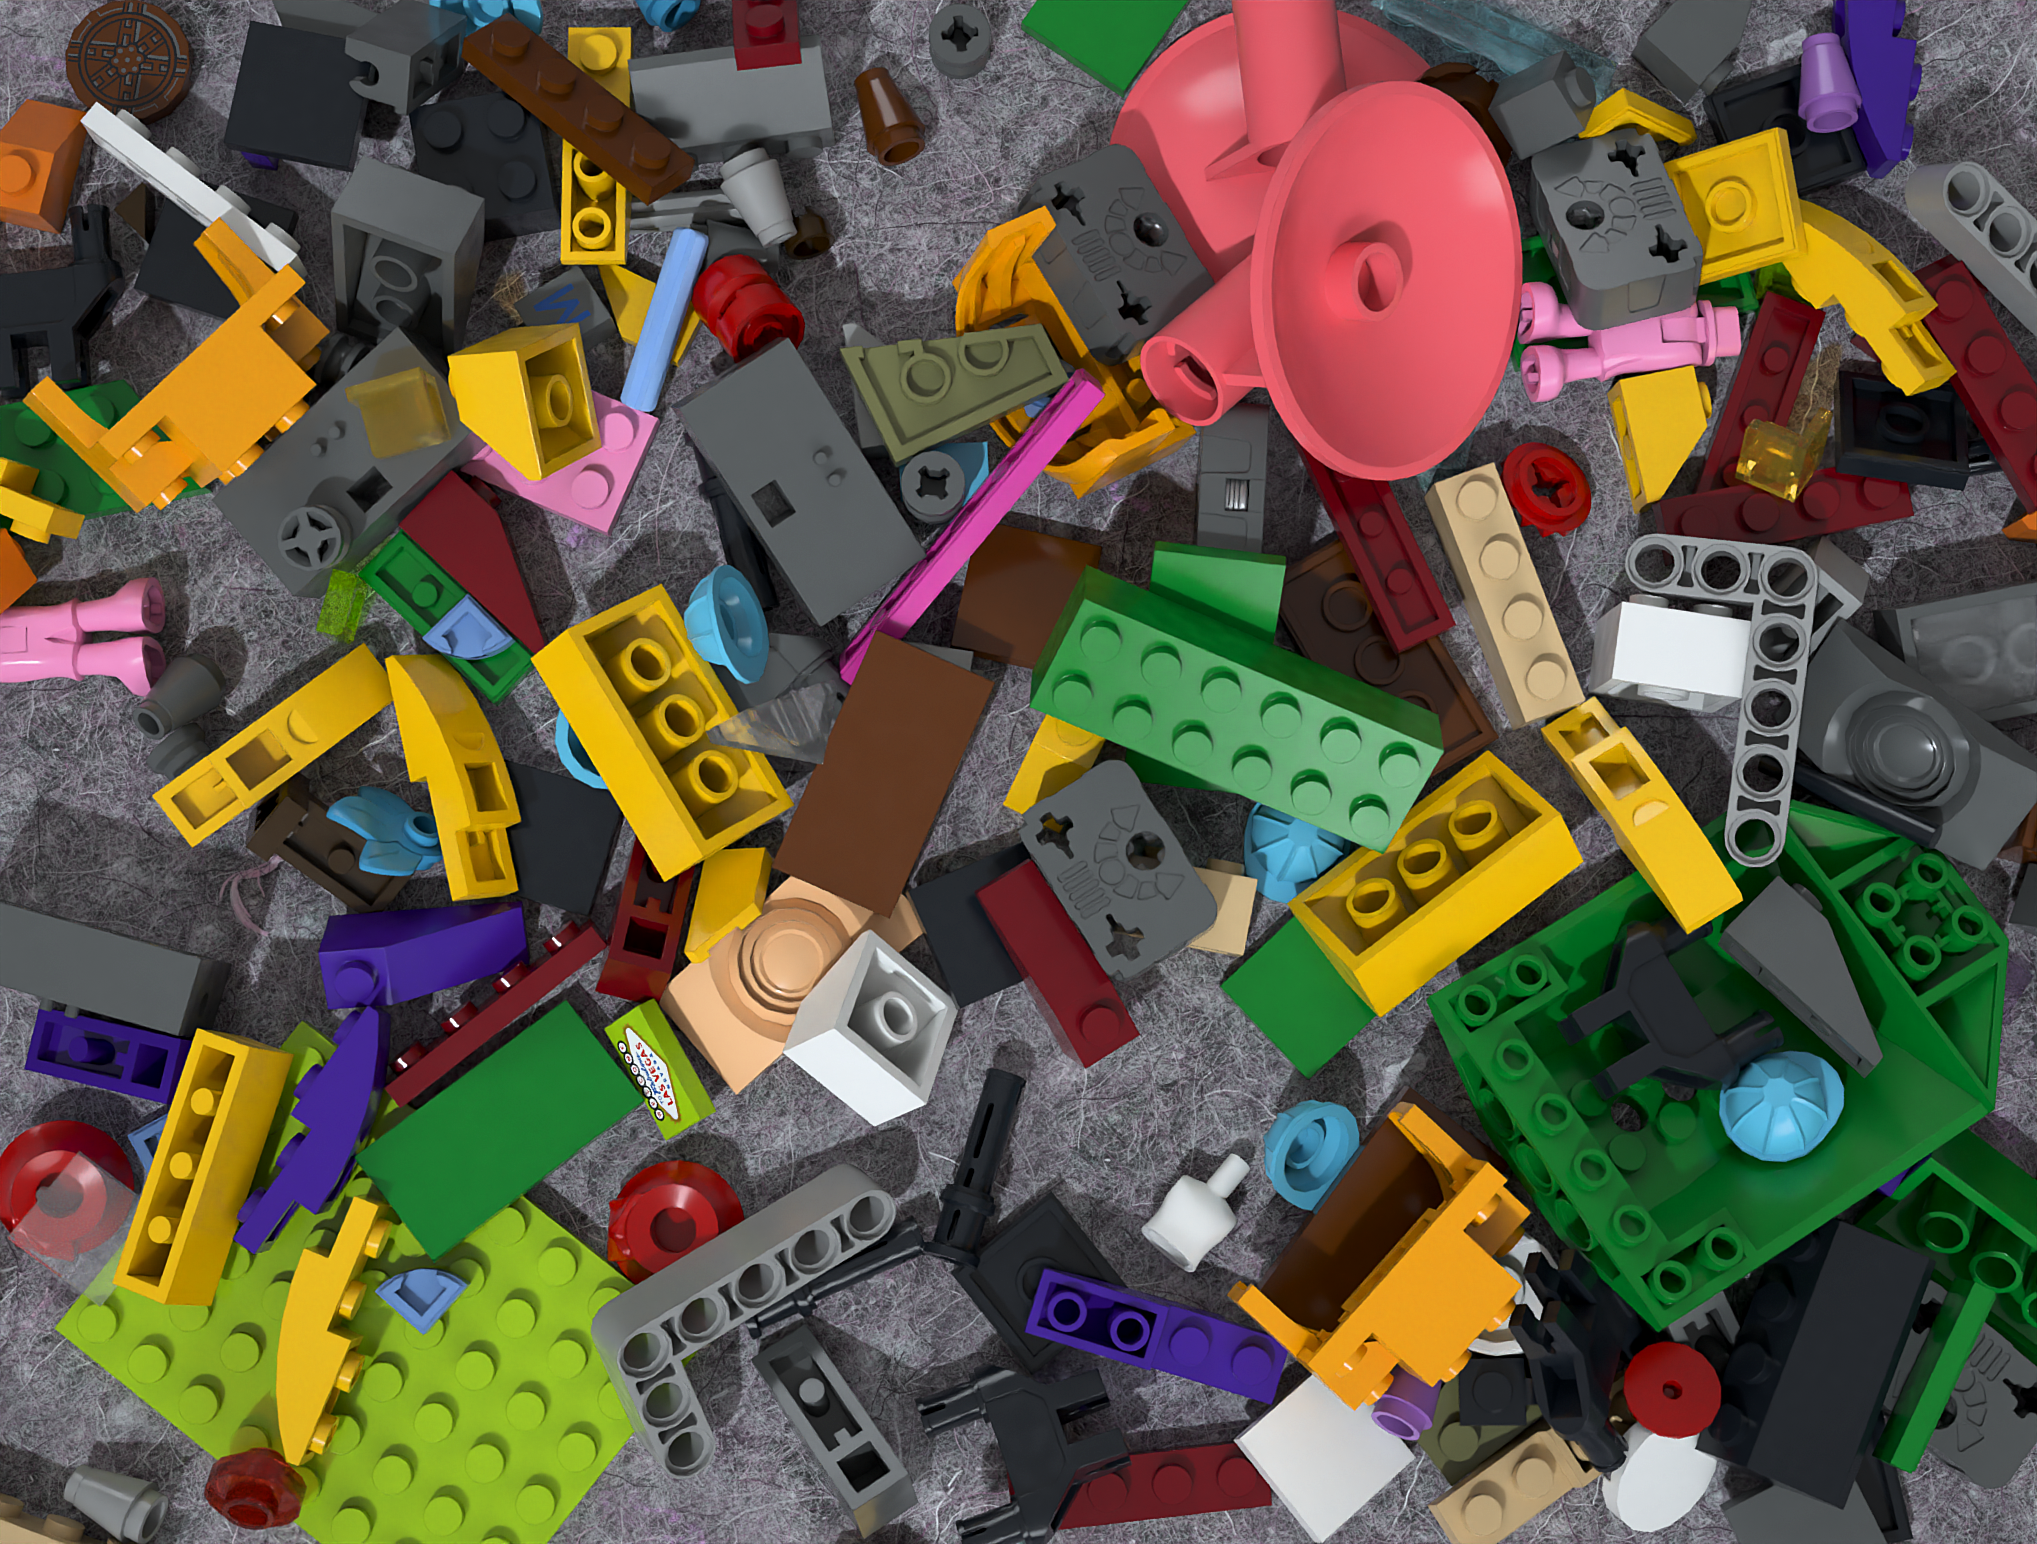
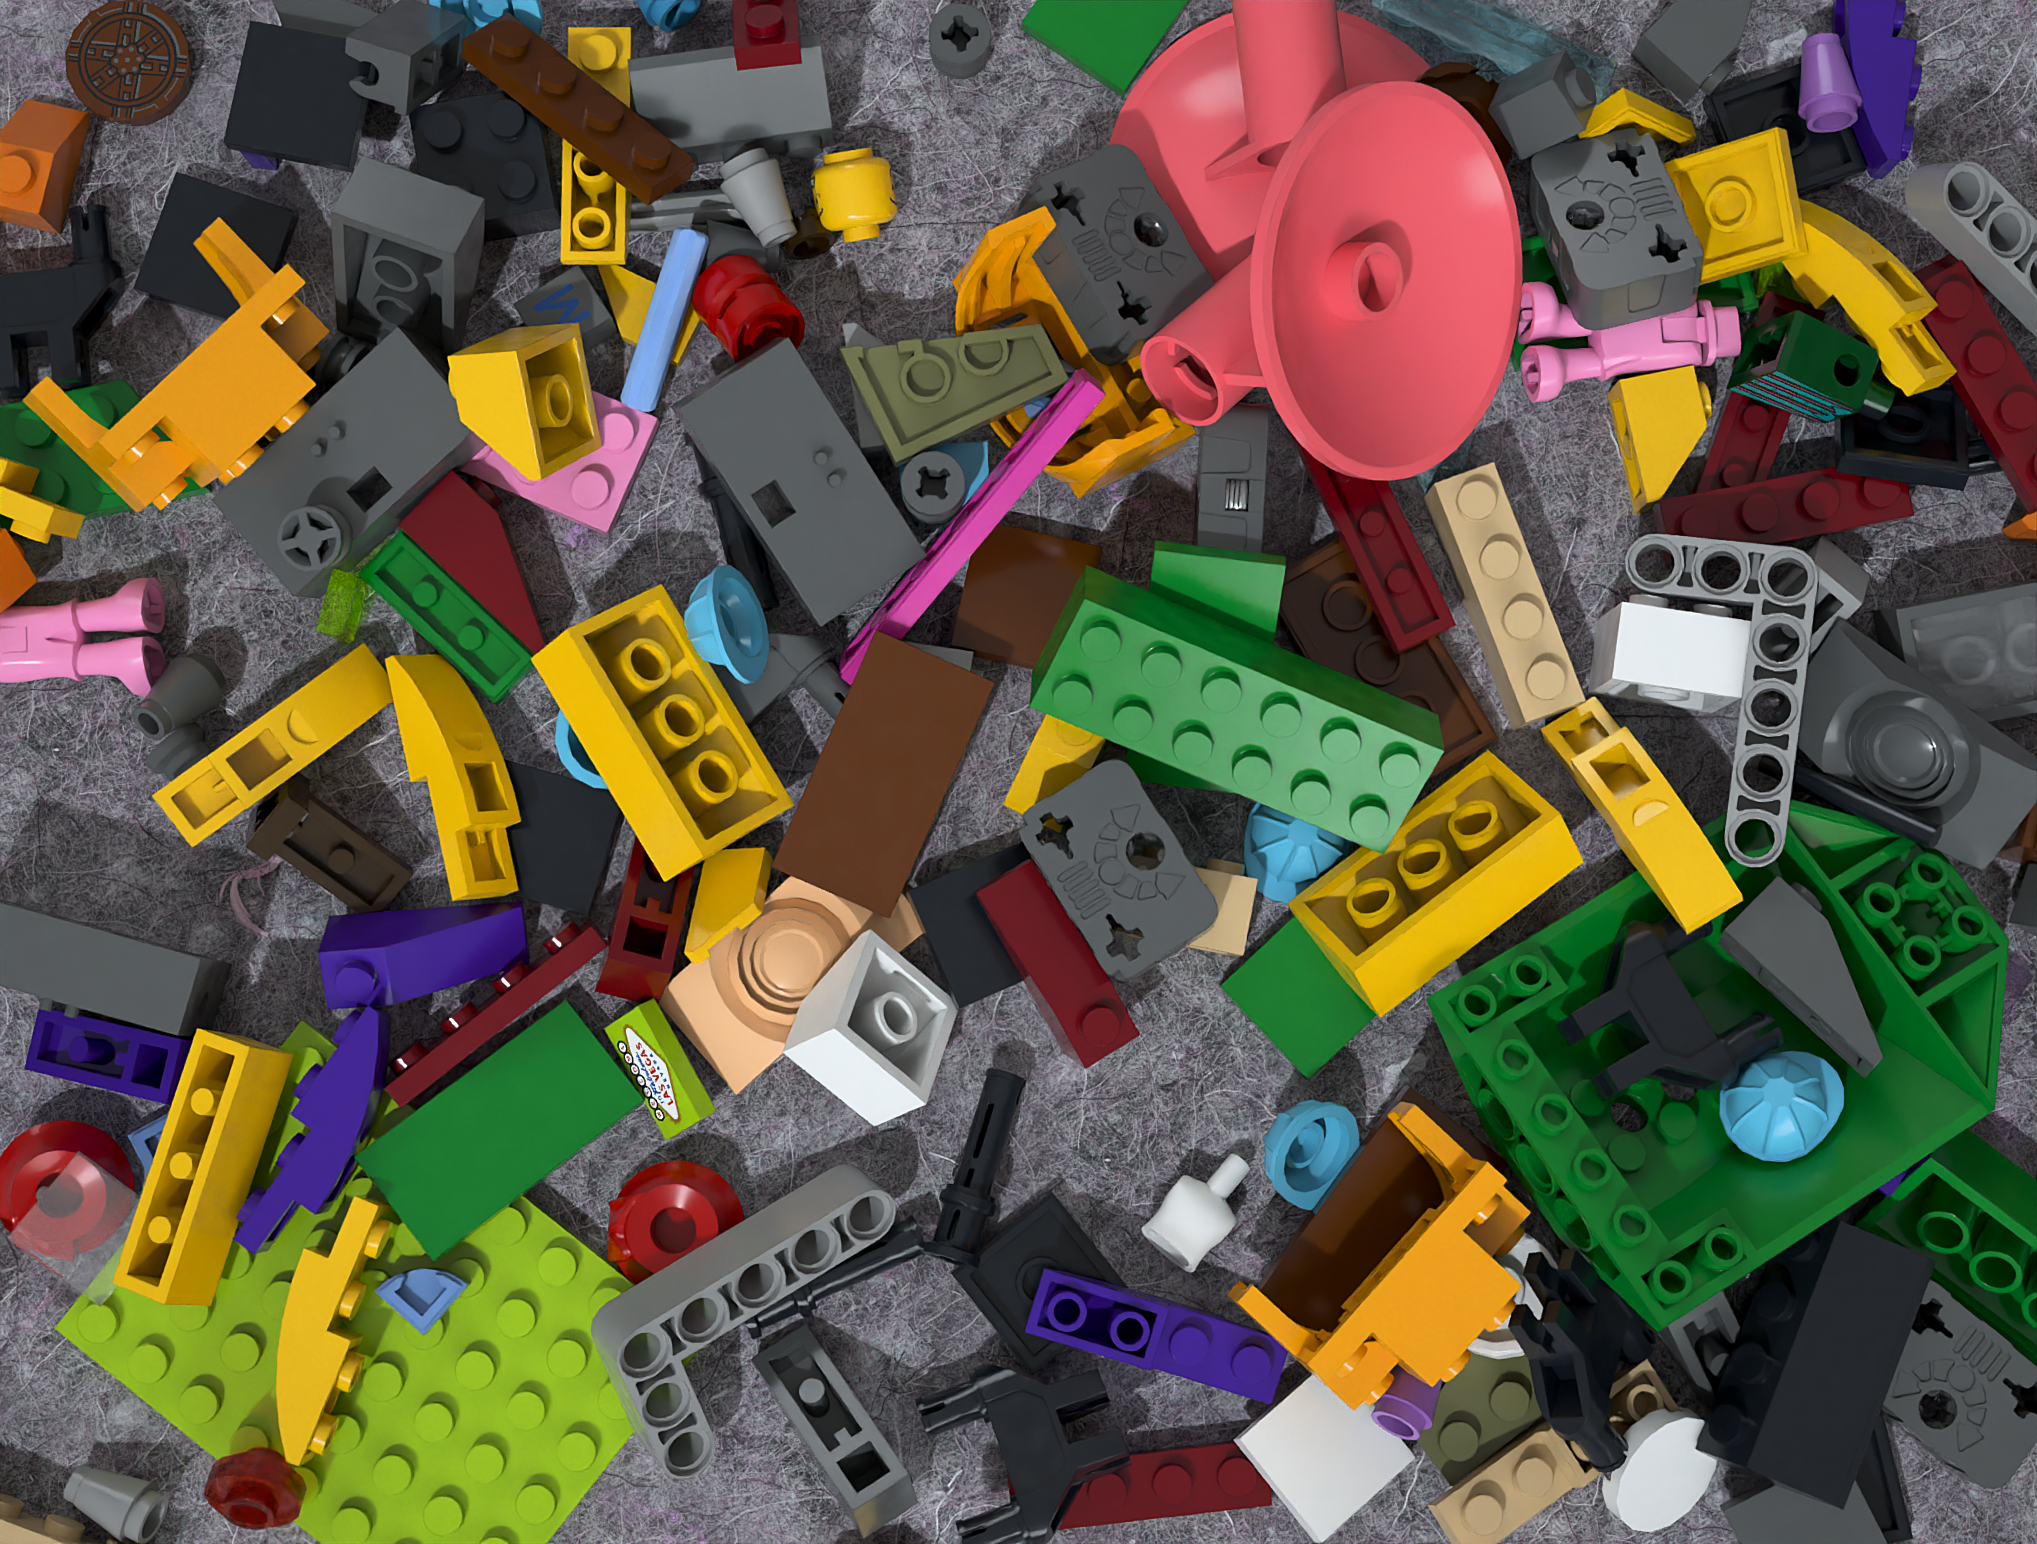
(139, 211): dark brown piece -> none
(177, 179): white plate -> none
(395, 833): dark azure plate -> none
(400, 412): clear yellow panel -> none
(468, 633): medium blue tile -> none
(784, 727): clear slope -> none
(854, 193): none -> yellow head
(888, 120): reddish brown cone -> none
(1494, 1392): black plate -> none
(1549, 468): red gear -> none
(1672, 1390): red piece -> none
(1781, 458): clear yellow panel -> none
(1810, 370): none -> dark green torso
(1934, 1375): green tile -> none

